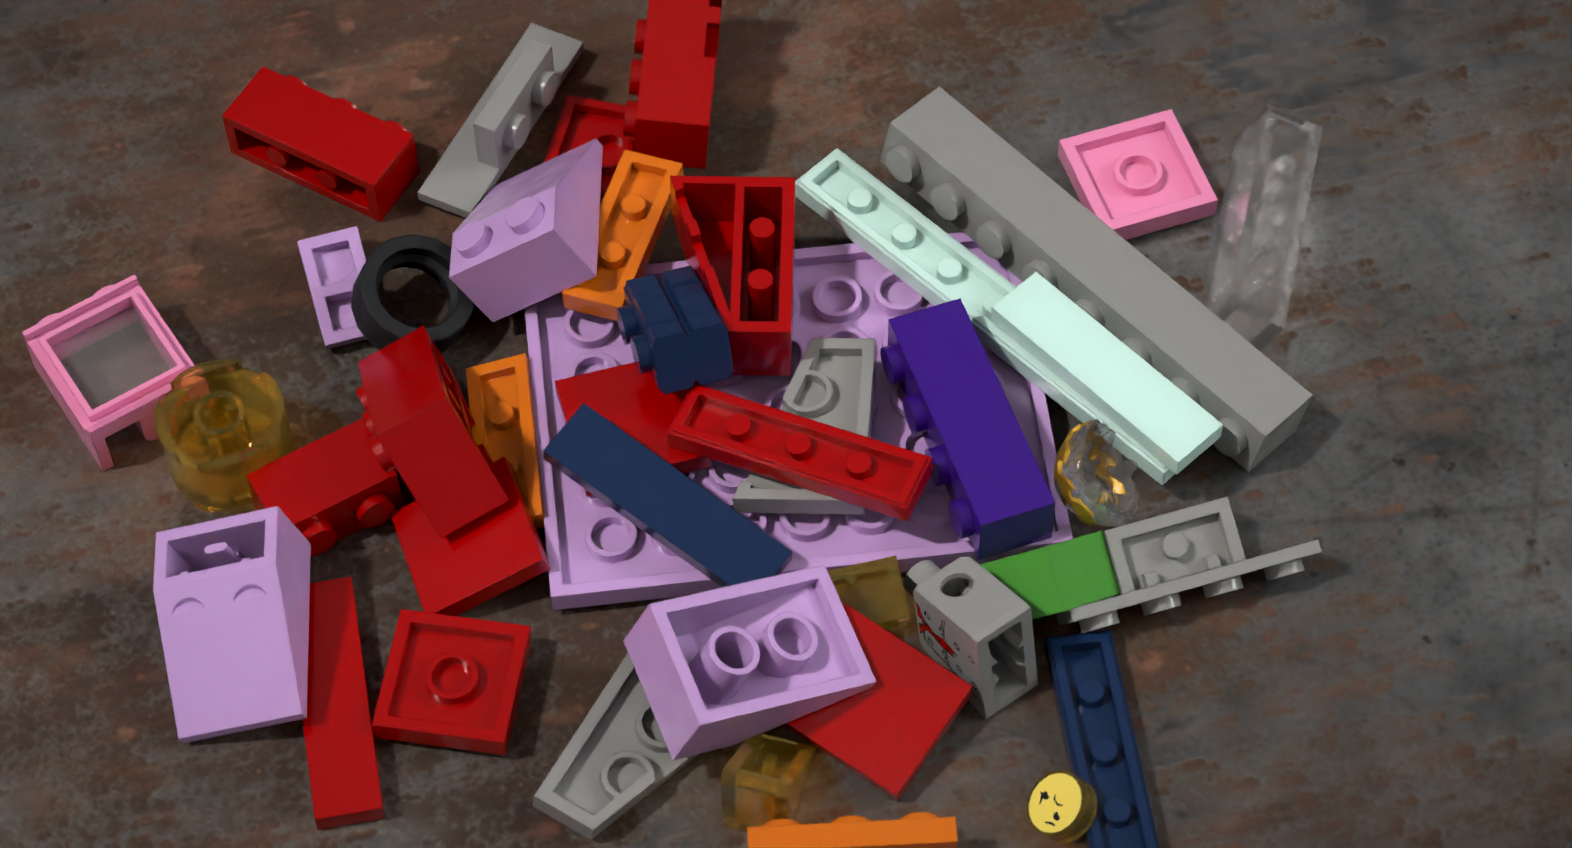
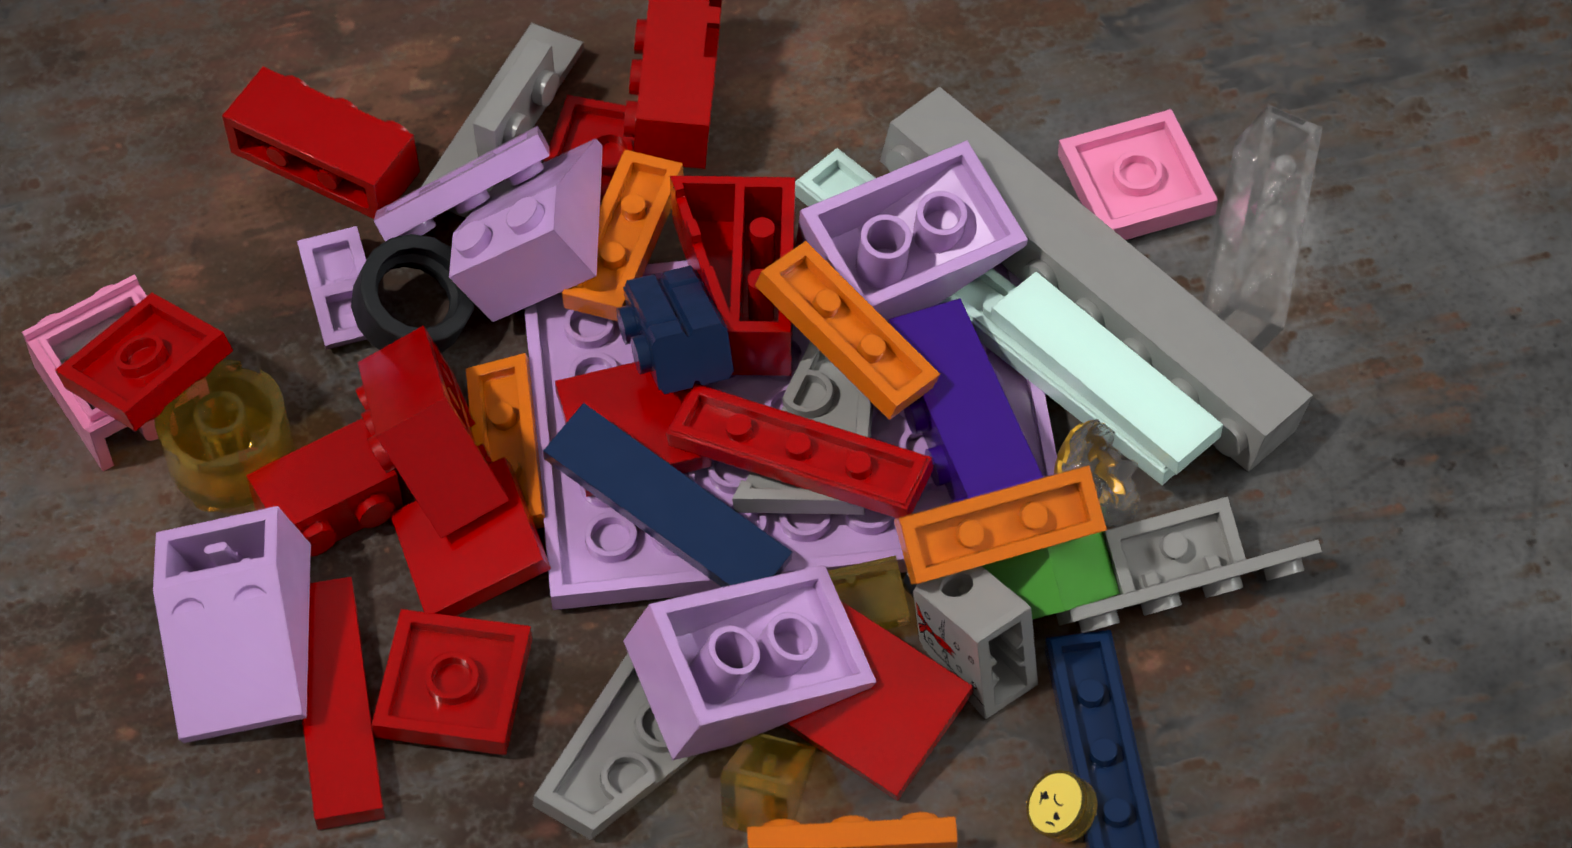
(144, 361): none -> red plate
(464, 186): none -> lavender plate
(847, 330): none -> orange plate
(915, 231): none -> lavender slope
(1000, 524): none -> orange plate

